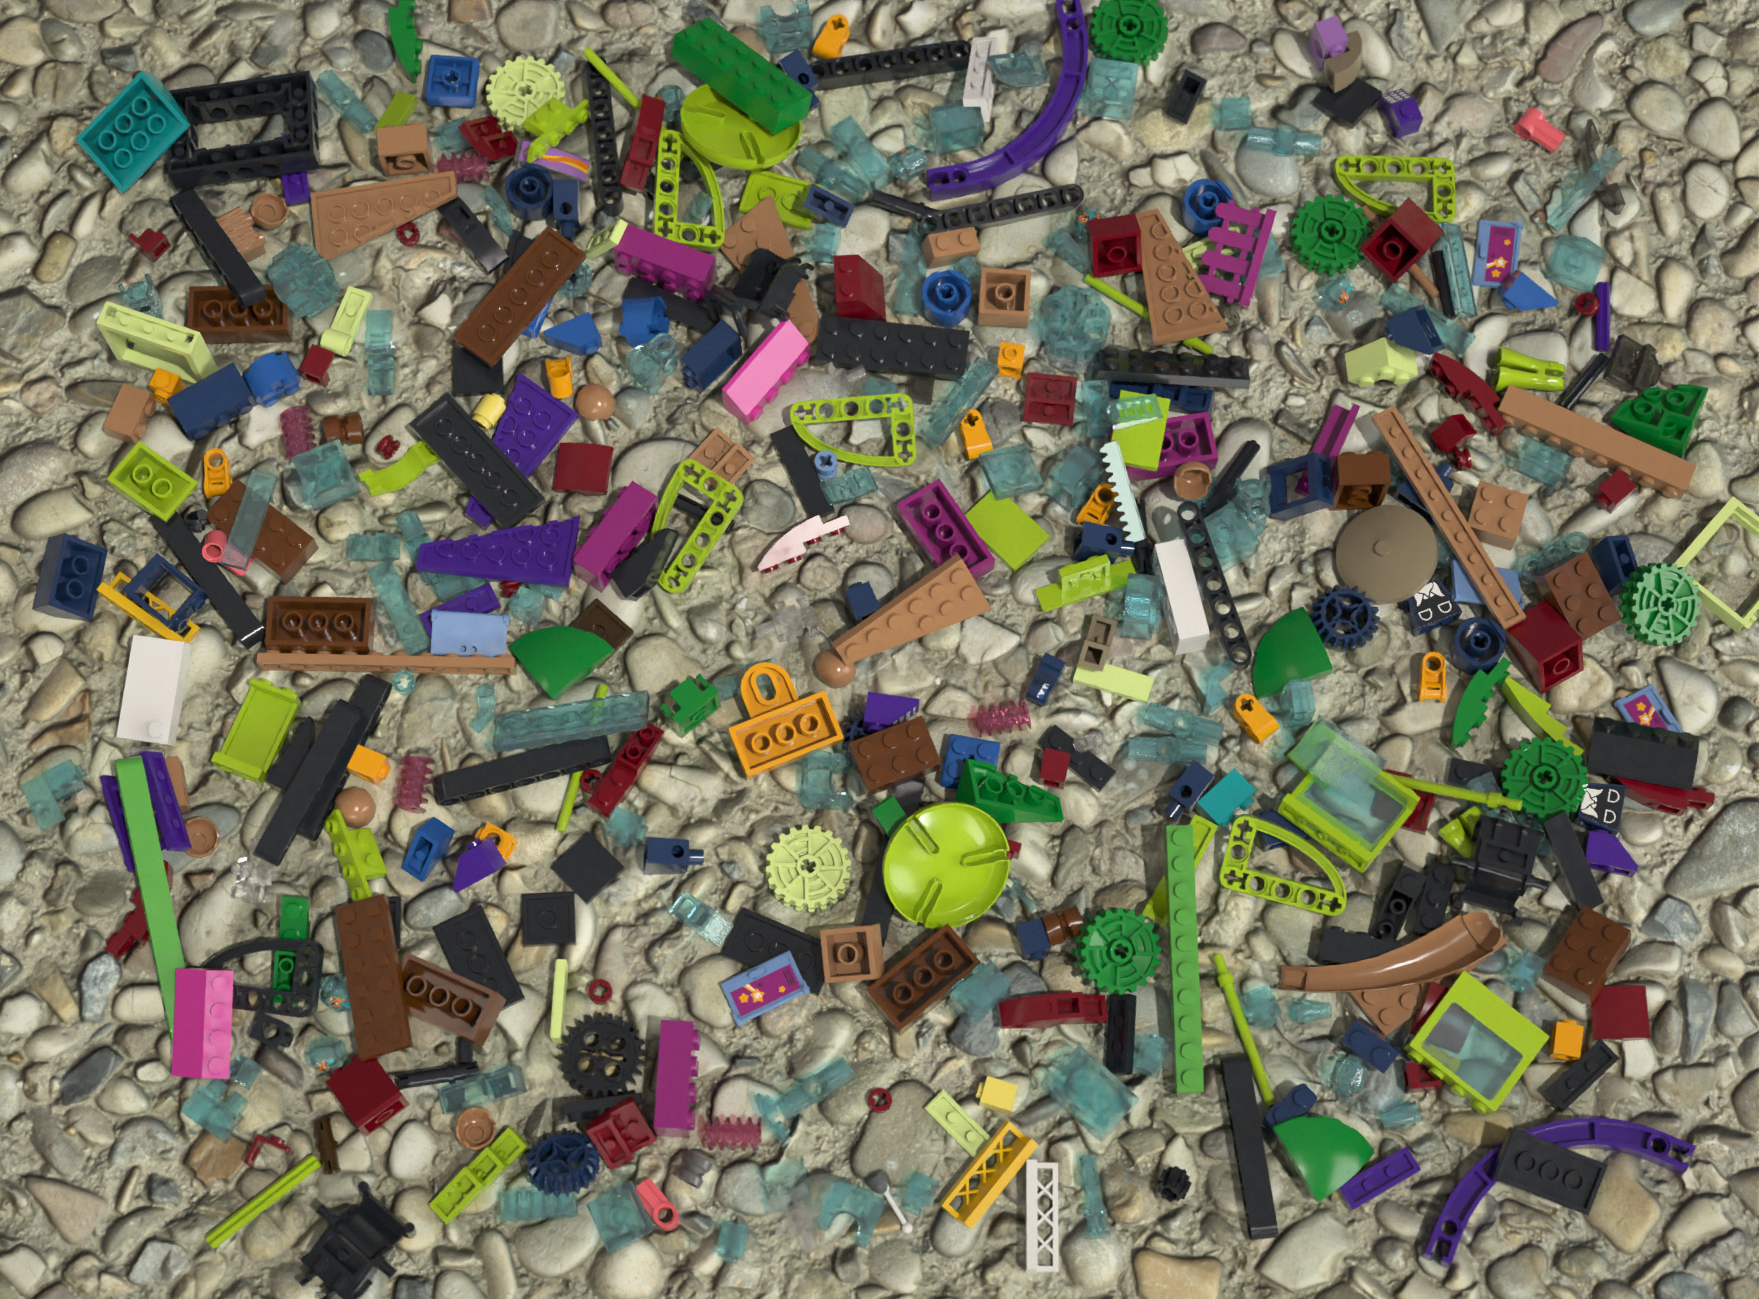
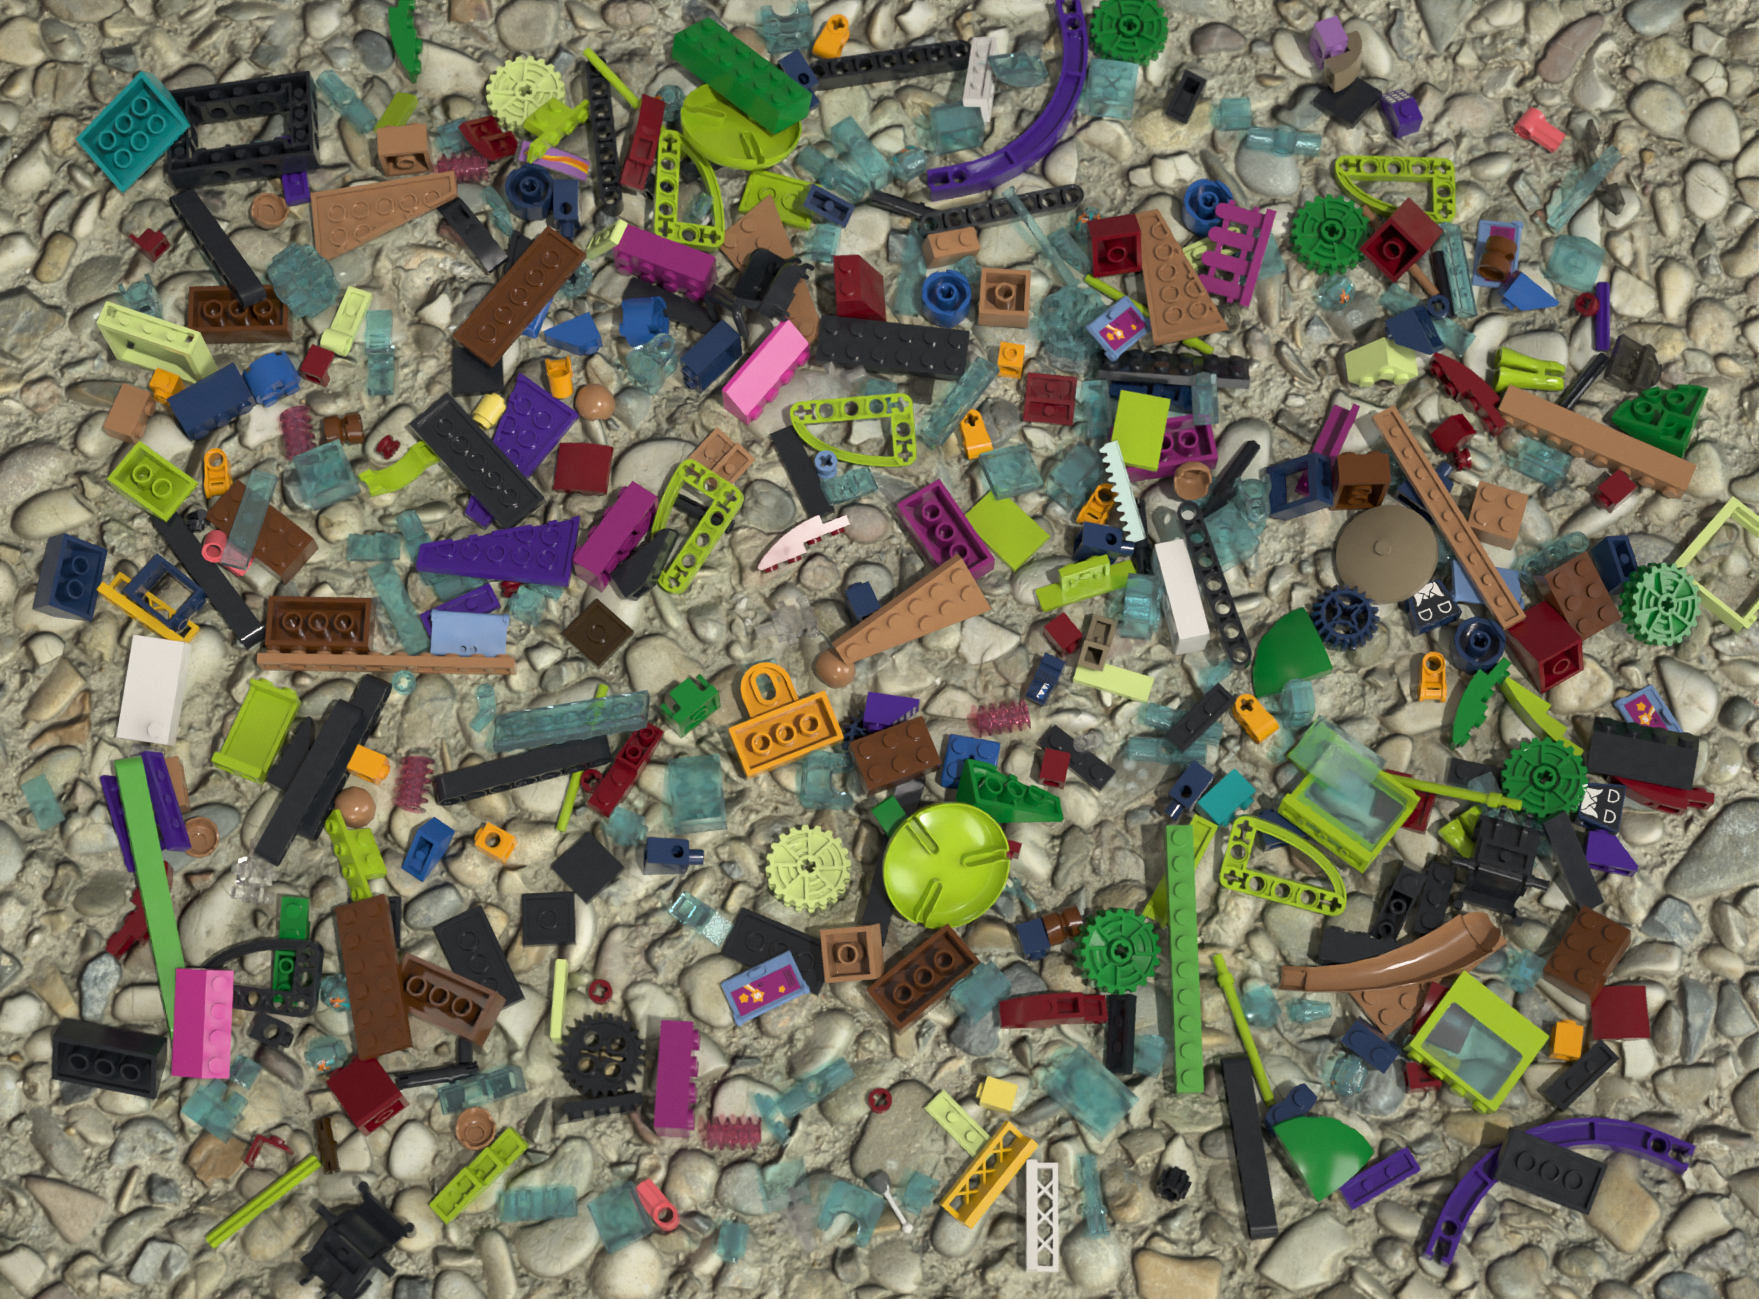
(65, 779): clear light blue brick -> none
(108, 1058): none -> black slope
(241, 233): medium nougat brick -> none
(413, 229): dark red bush -> none
(440, 75): blue brick -> none
(477, 863): dark purple slope -> none
(560, 656): green brick -> none
(563, 1163): dark blue gear -> none
(621, 1132): dark red slope -> none
(694, 1170): dark grey wheel -> none
(697, 794): none -> clear light blue slope
(728, 686): clear light blue slope -> none
(1040, 236): none -> clear light blue bar
(1063, 635): none -> dark red brick
(1119, 327): none -> door
(1127, 421): clear light blue slope -> none
(1200, 718): none -> black tile
(1204, 399): none -> clear light blue slope
(1403, 1115): clear light blue cone -> none
(1445, 305): none -> dark blue bush
(1497, 258): none -> reddish brown wheel

